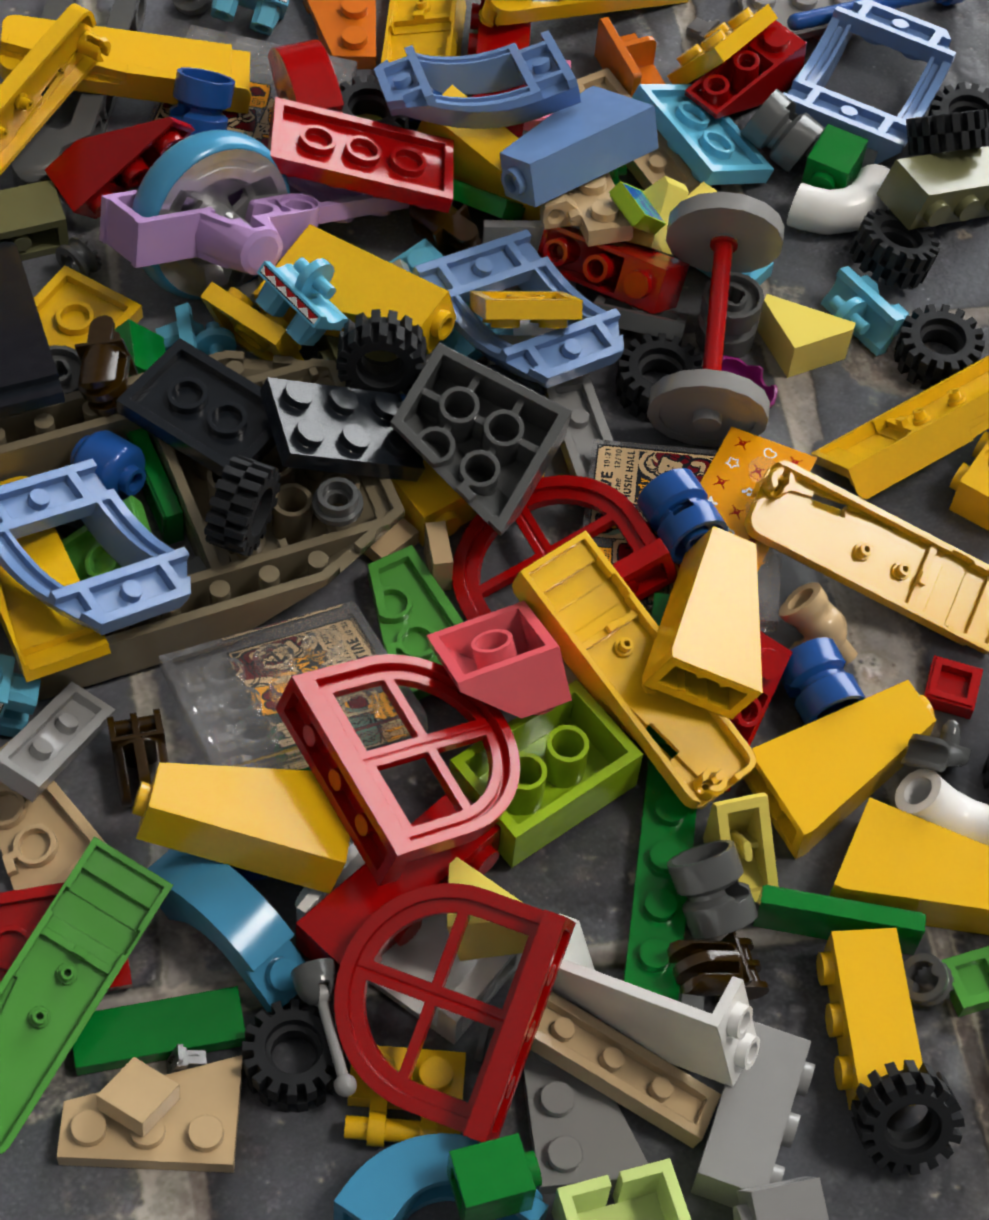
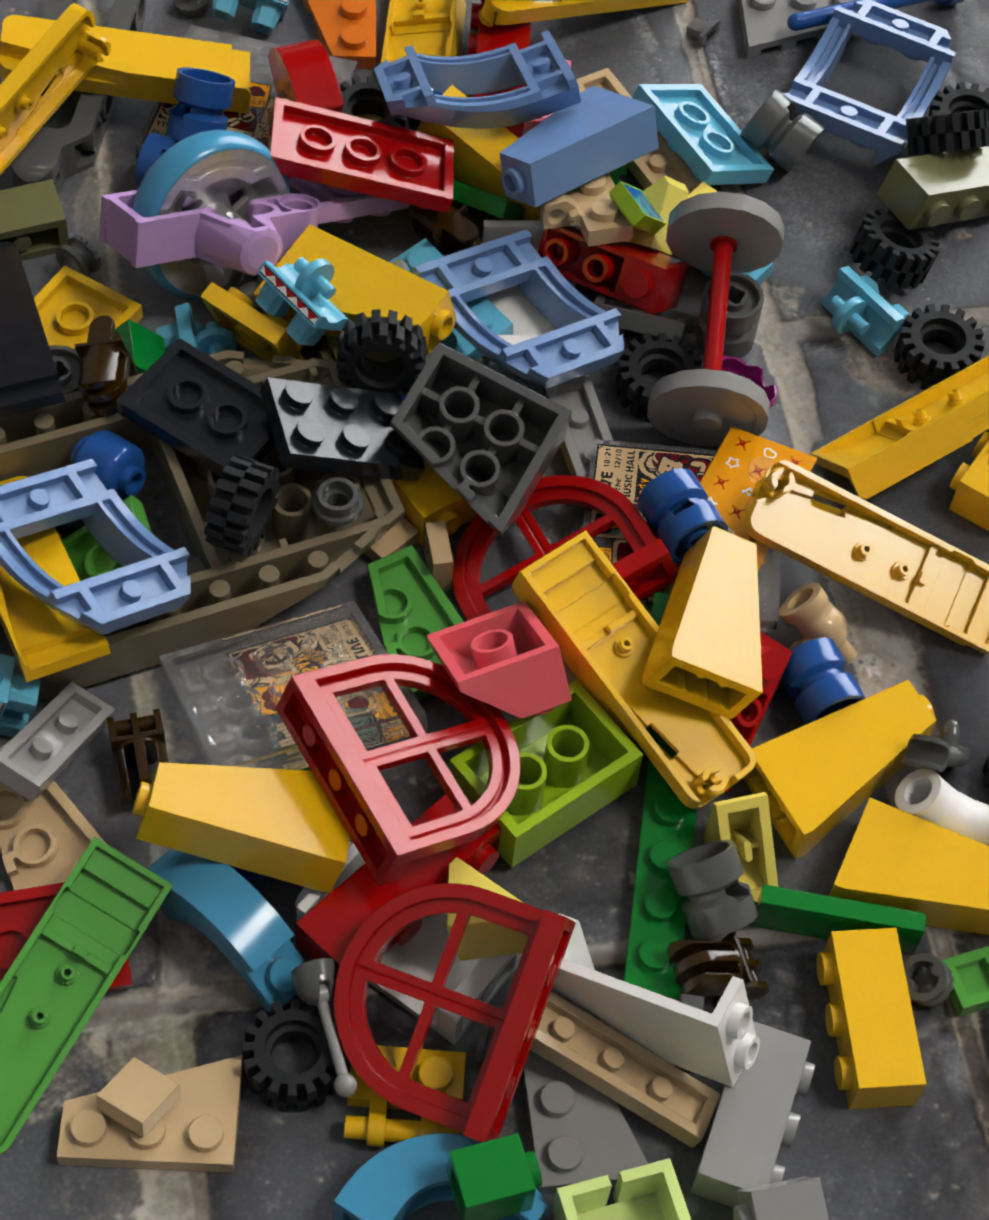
(112, 162): red slope -> none
(154, 1028): green tile -> none
(159, 491): green tile -> none
(184, 1059): flat silver piece -> none
(507, 308): yellow plate -> none
(626, 56): orange panel -> none
(721, 44): yellow plate -> none
(752, 73): red slope -> none
(803, 336): light yellow slope -> none
(835, 159): green brick -> none
(838, 209): white cylinder -> none
(918, 1142): black tyre -> none
(952, 686): red tile -> none

